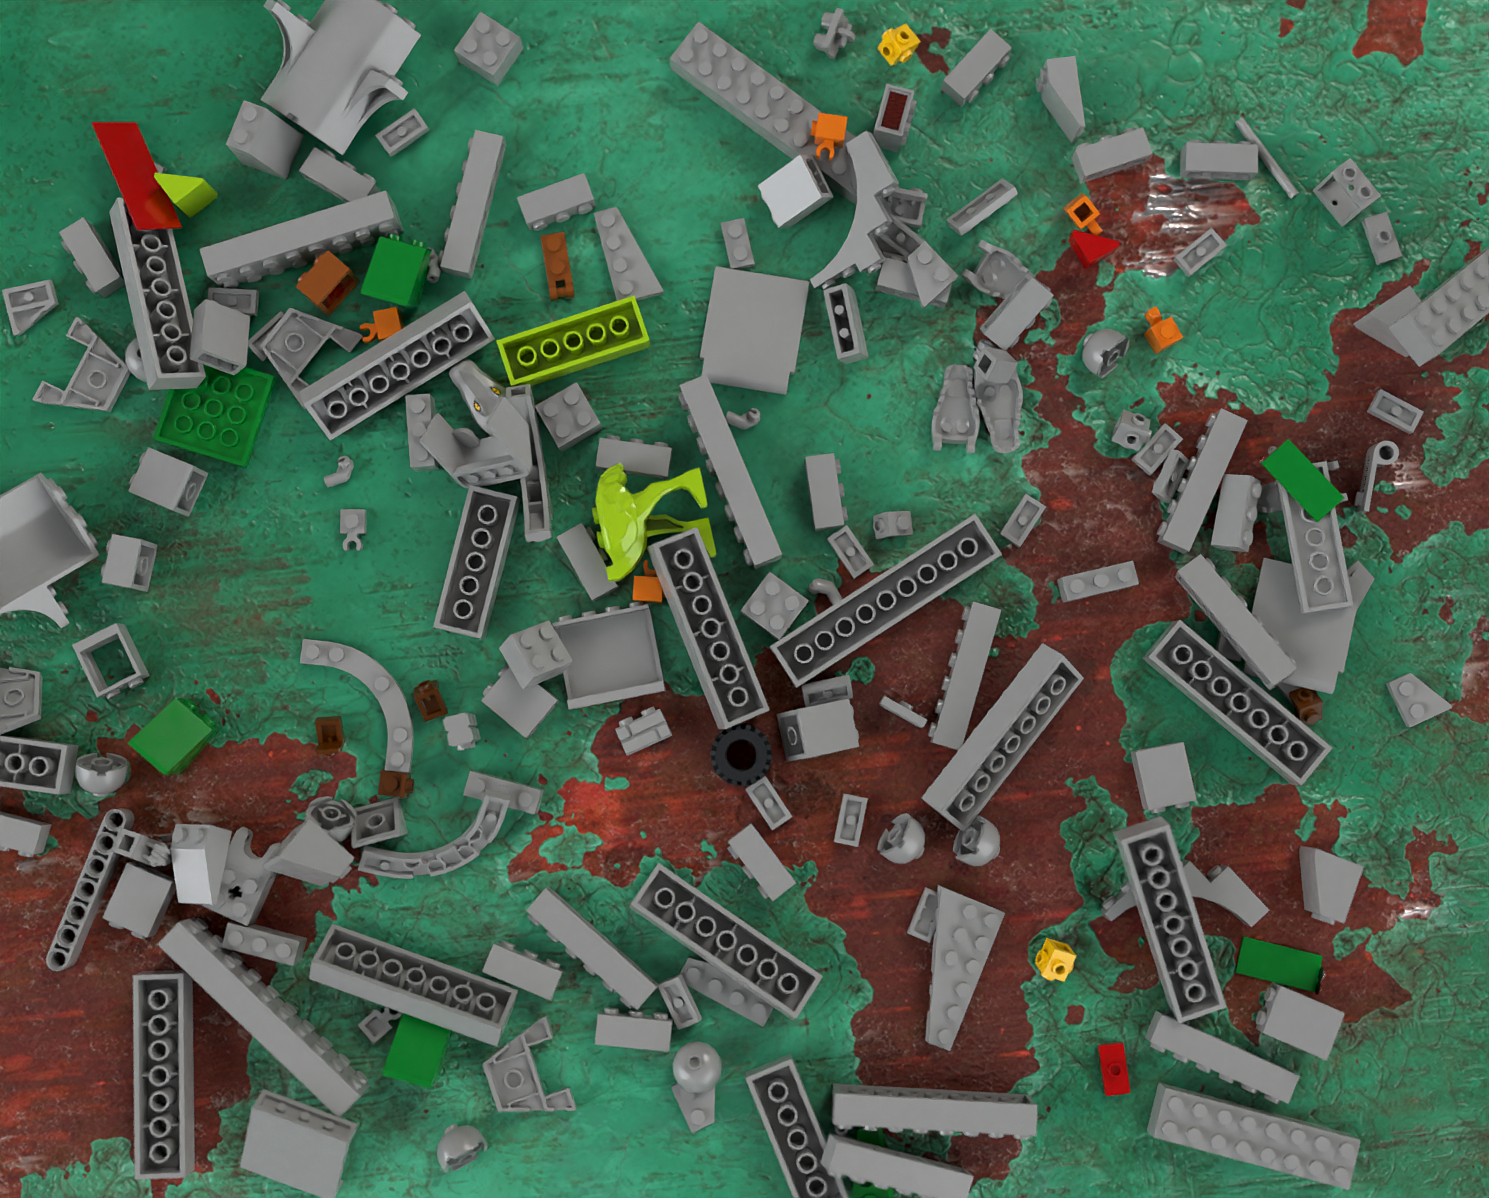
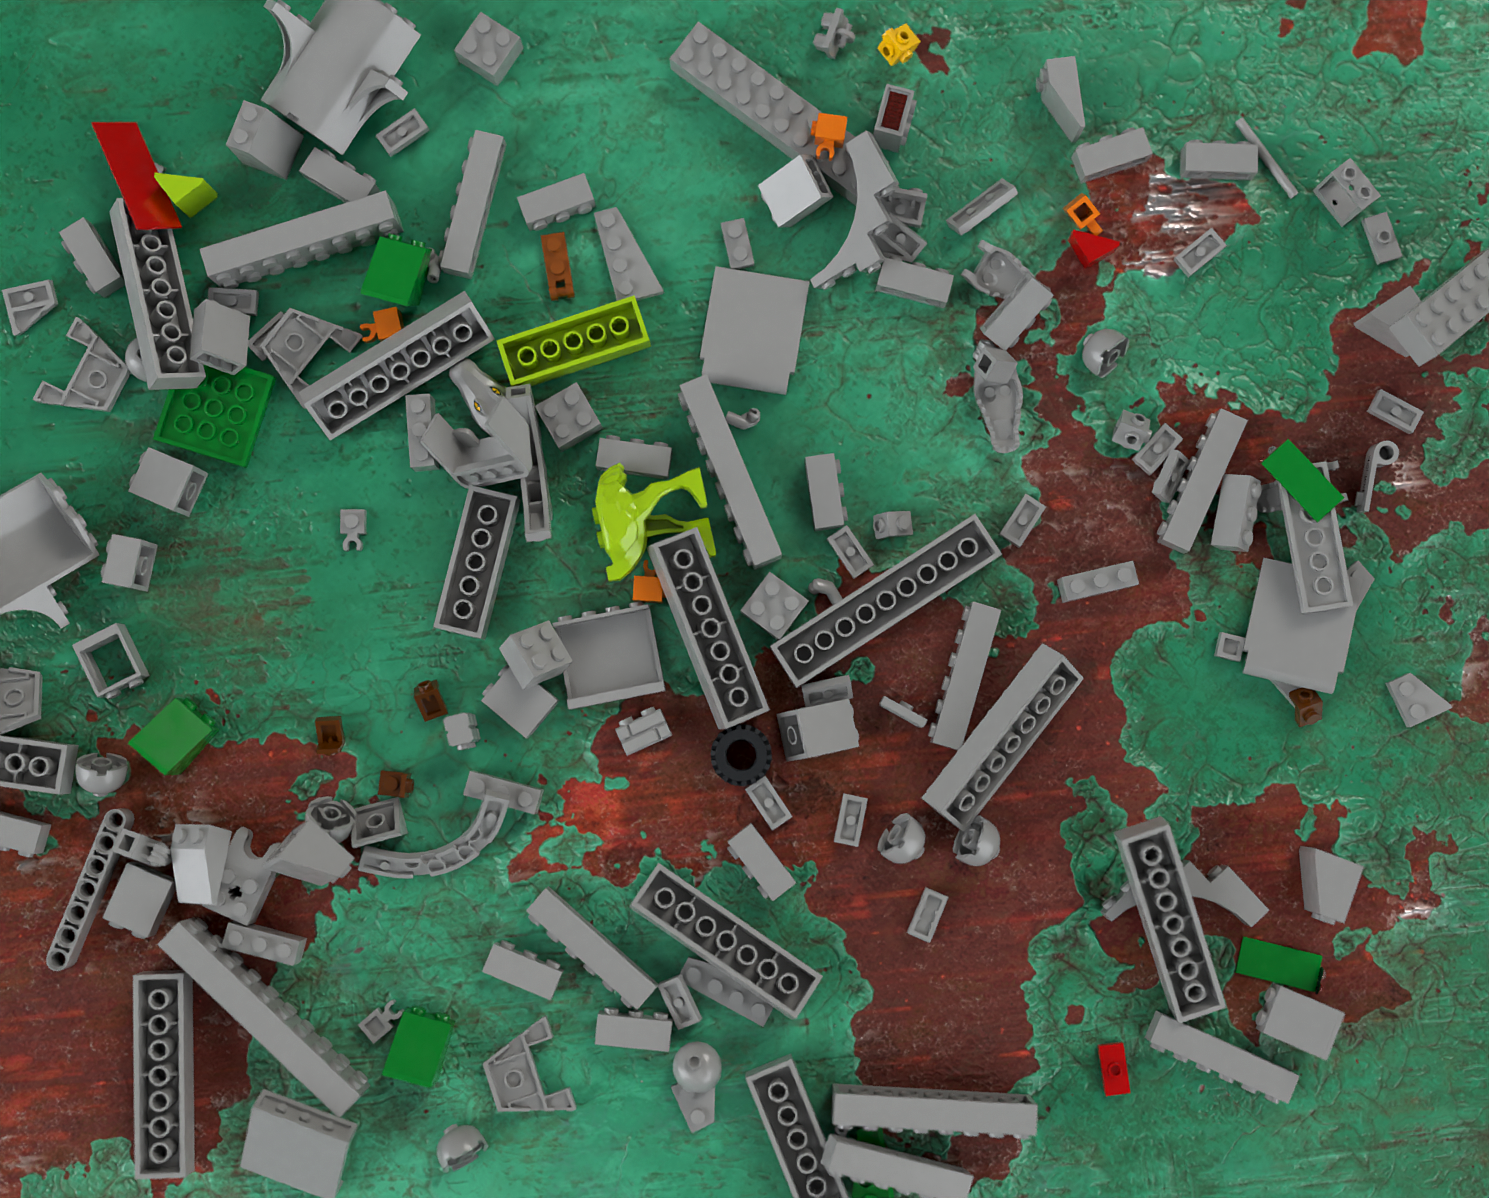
(327, 283): dark orange piece -> none
(343, 472): light grey arm -> none
(384, 688): light grey plate -> none
(413, 984): light grey brick -> none
(587, 561): light grey brick -> none
(845, 323): light grey brick -> none
(929, 273): light grey wing -> none
(956, 413): light grey animal -> none
(958, 956): light grey wing -> none
(977, 68): light grey brick -> none
(1055, 960): yellow brick -> none
(1162, 333): orange brick -> none
(1163, 777): light grey brick -> none
(1235, 621): light grey brick -> none
(1237, 703): light grey brick -> none
(1253, 1135): light grey brick -> none

